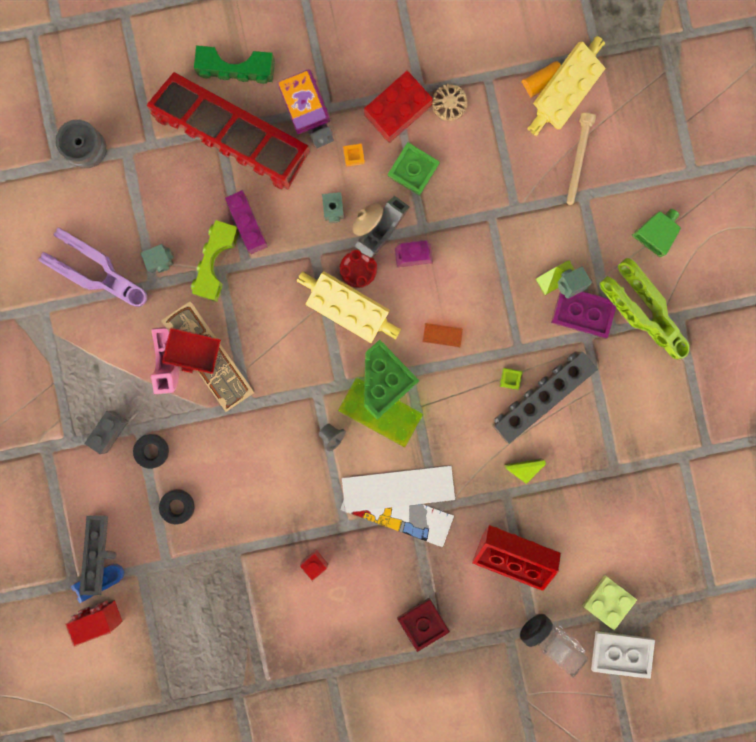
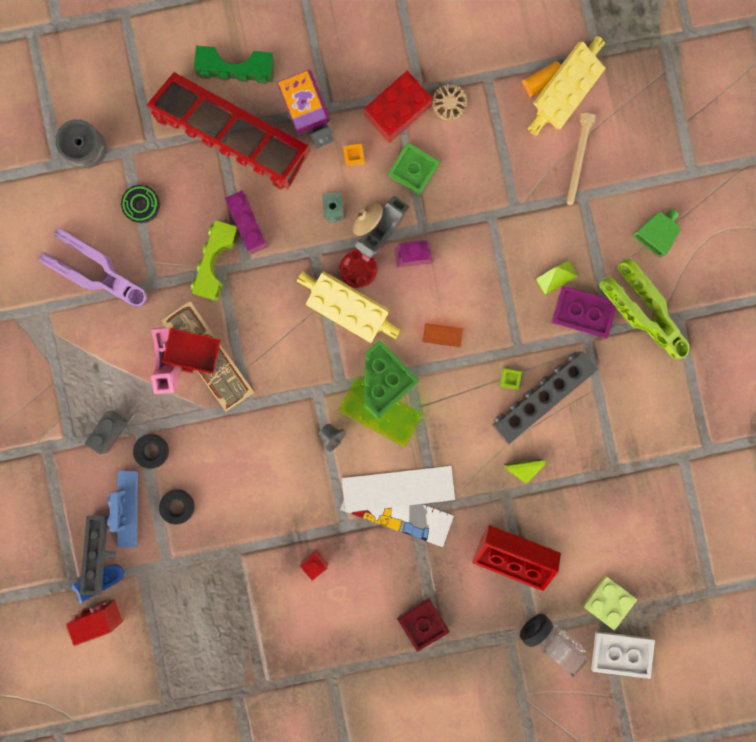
(123, 509): none -> medium blue bracket
(137, 193): none -> black tile
(158, 258): sand green brick -> none
(574, 282): sand green brick -> none

